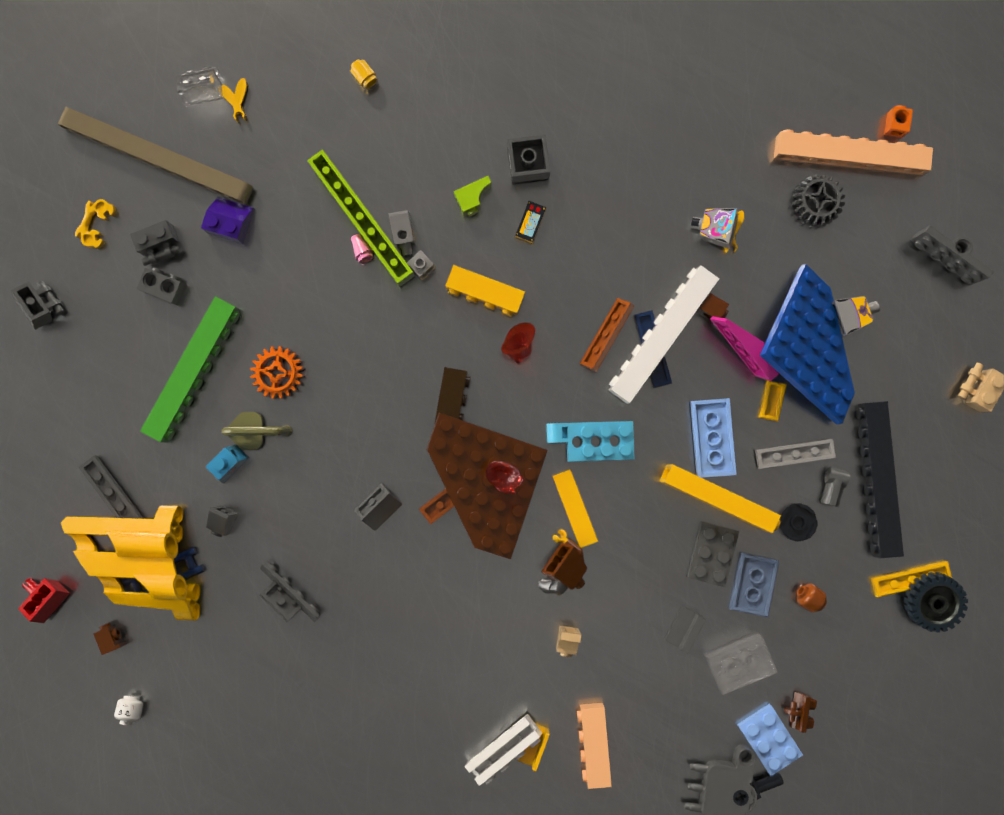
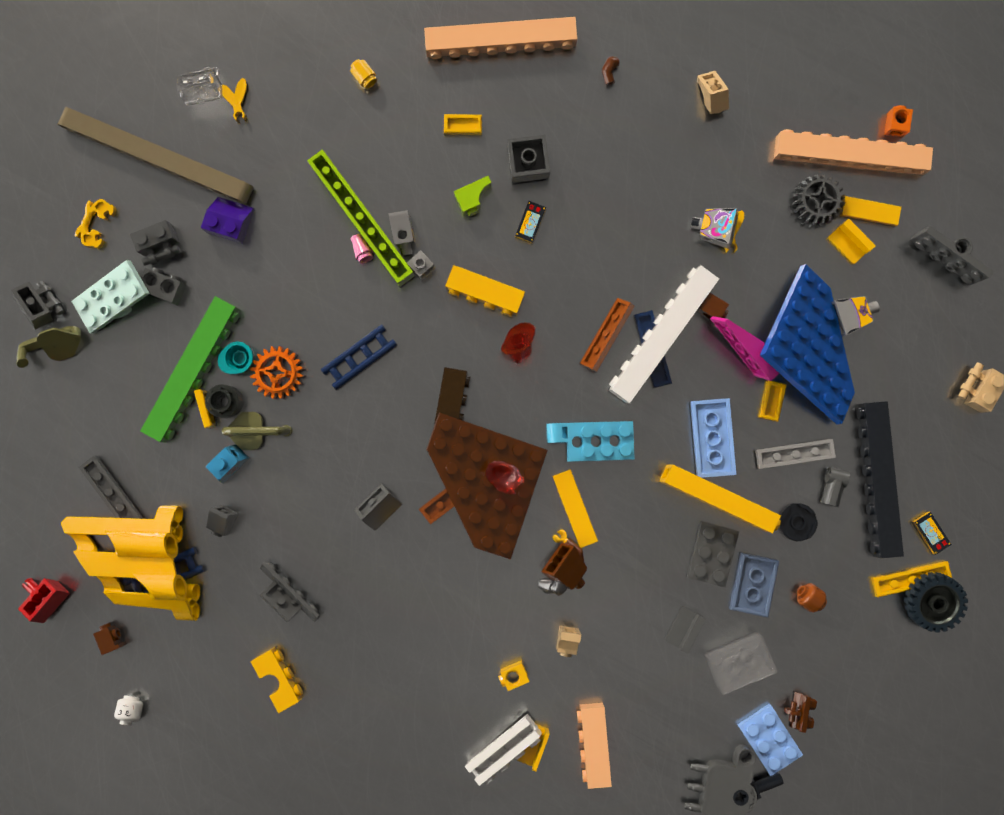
(55, 342): none -> olive piece
(110, 297): none -> light aqua plate
(207, 418): none -> yellow tile
(214, 397): none -> pearl dark grey piece
(235, 358): none -> teal piece
(272, 664): none -> yellow arch
(360, 345): none -> dark blue bar
(462, 124): none -> yellow tile
(501, 37): none -> light nougat brick
(517, 667): none -> yellow brick
(611, 63): none -> reddish brown arm
(714, 92): none -> tan arch
(851, 241): none -> yellow panel
(871, 211): none -> yellow tile
(931, 533): none -> tile

